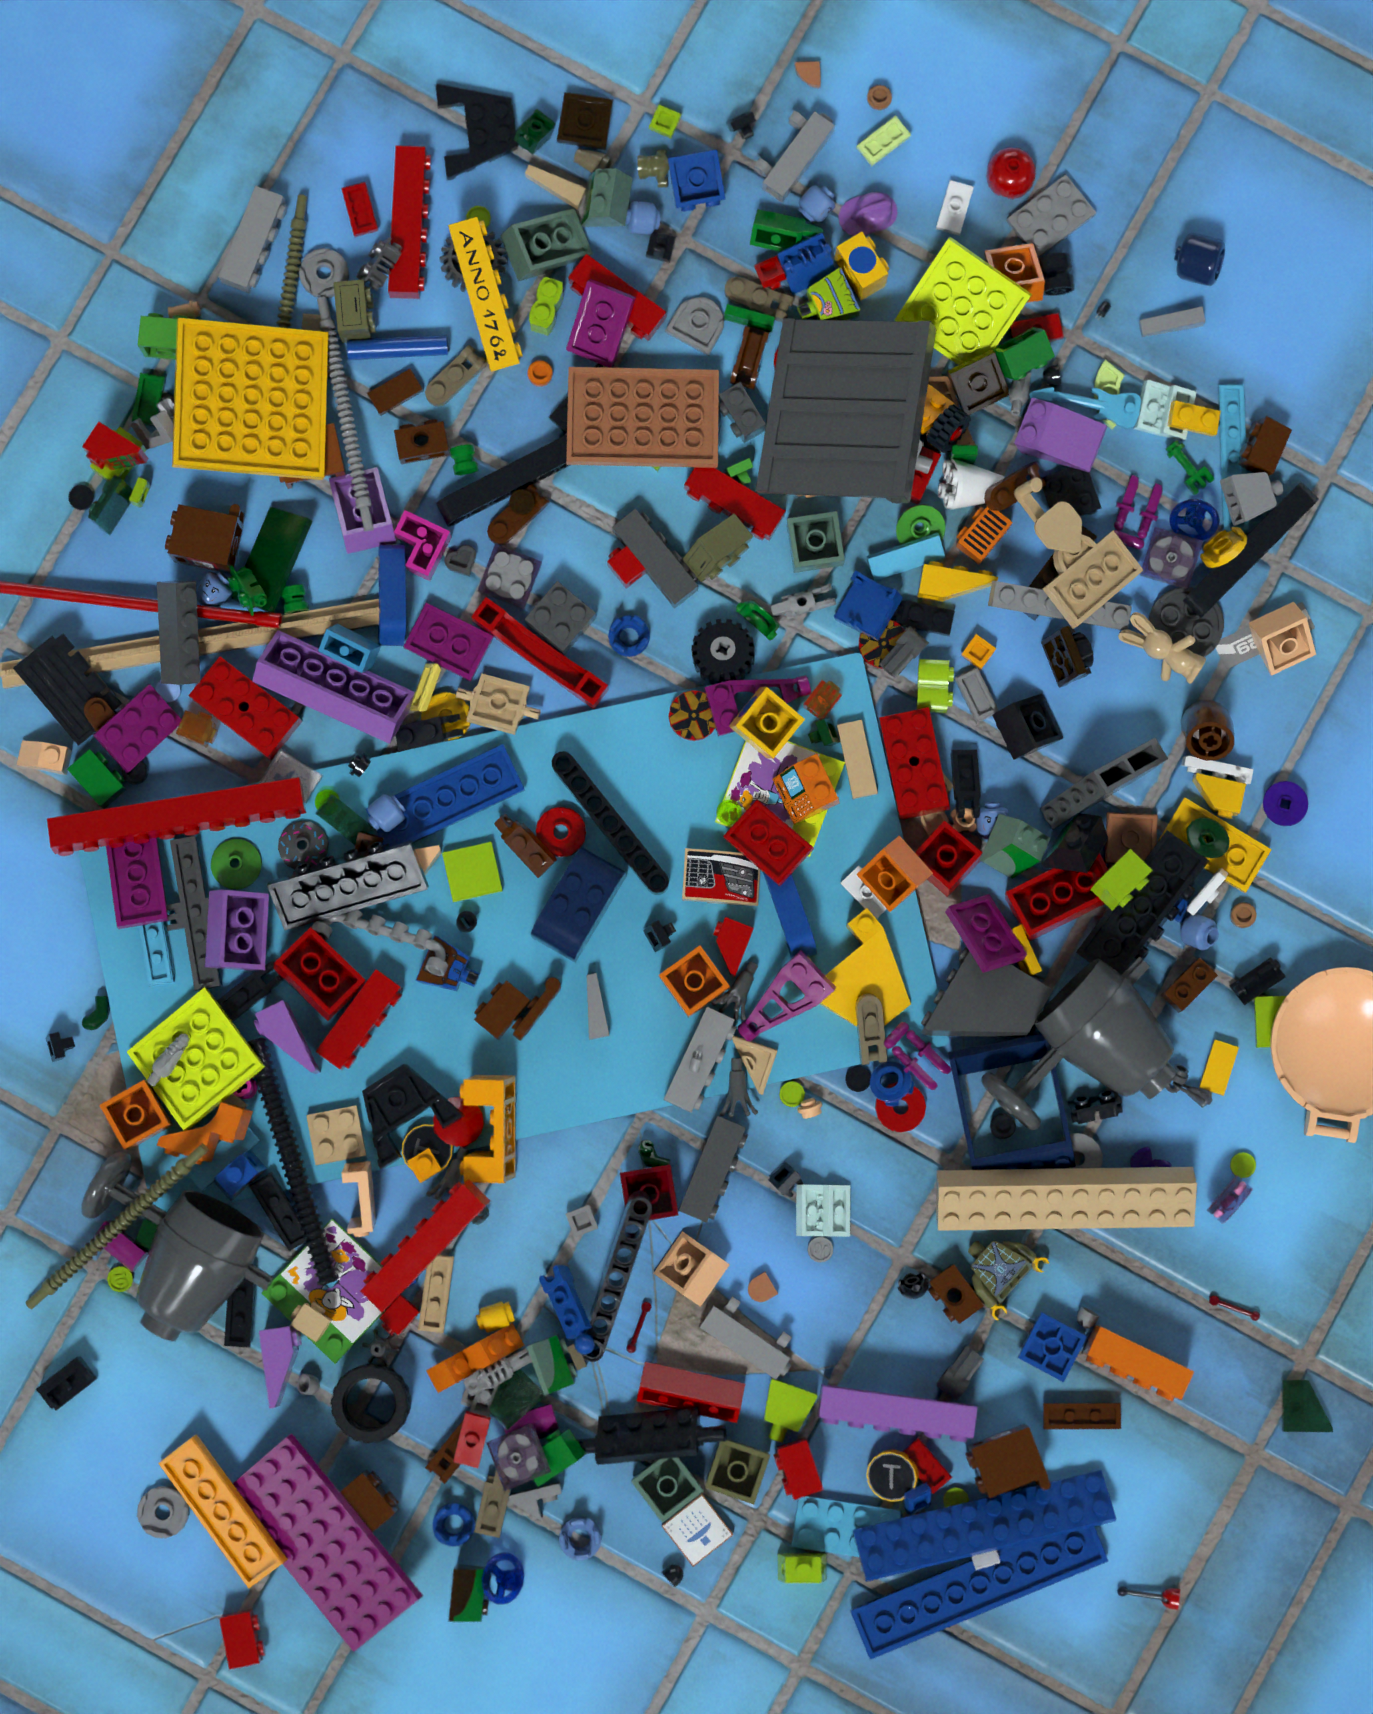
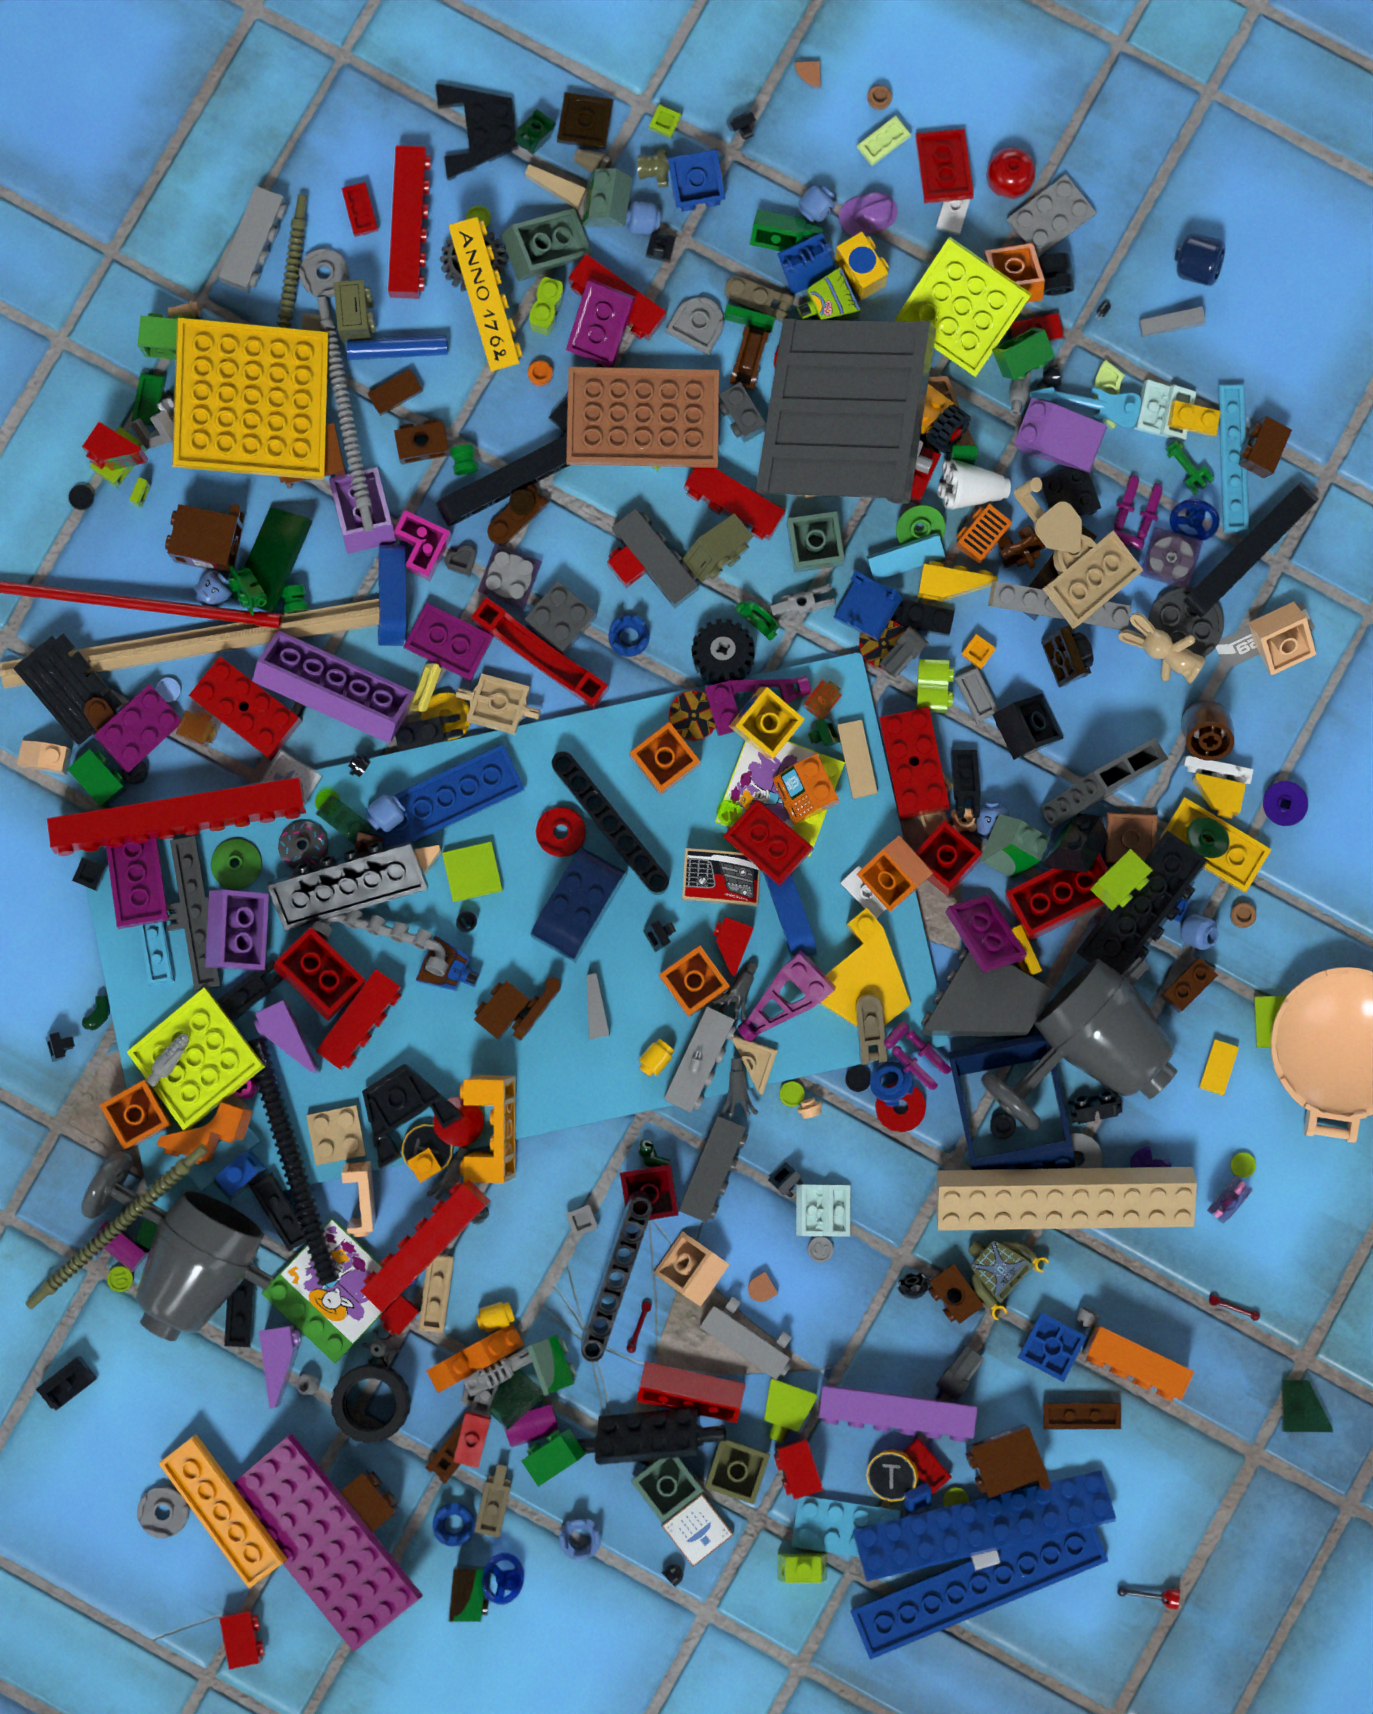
(89, 874): none -> black tile
(111, 504): tile -> none
(178, 632): dark grey brick -> none
(310, 1320): tan brick -> none
(349, 648): dark azure brick -> none
(370, 272): flat silver hinge -> none
(454, 377): dark tan plate -> none
(518, 1457): piece -> none
(525, 845): reddish brown hinge -> none
(529, 1498): light grey slope -> none
(568, 1307): blue plate -> none
(577, 1358): dark tan tile -> none
(655, 1058): none -> yellow brick
(664, 758): none -> orange brick
(740, 471): bright green tile -> none
(770, 273): red tile -> none
(798, 156): light grey brick -> none
(944, 166): none -> red tile
(978, 382): dark brown plate -> none
(1002, 493): reddish brown plate -> none
(1023, 551): none -> reddish brown hips
(1200, 1096): dark grey piece -> none
(1208, 892): white plate -> none
(1223, 547): yellow tile -> none
(1249, 495): light grey torso -> none
(1257, 980): black hinge -> none

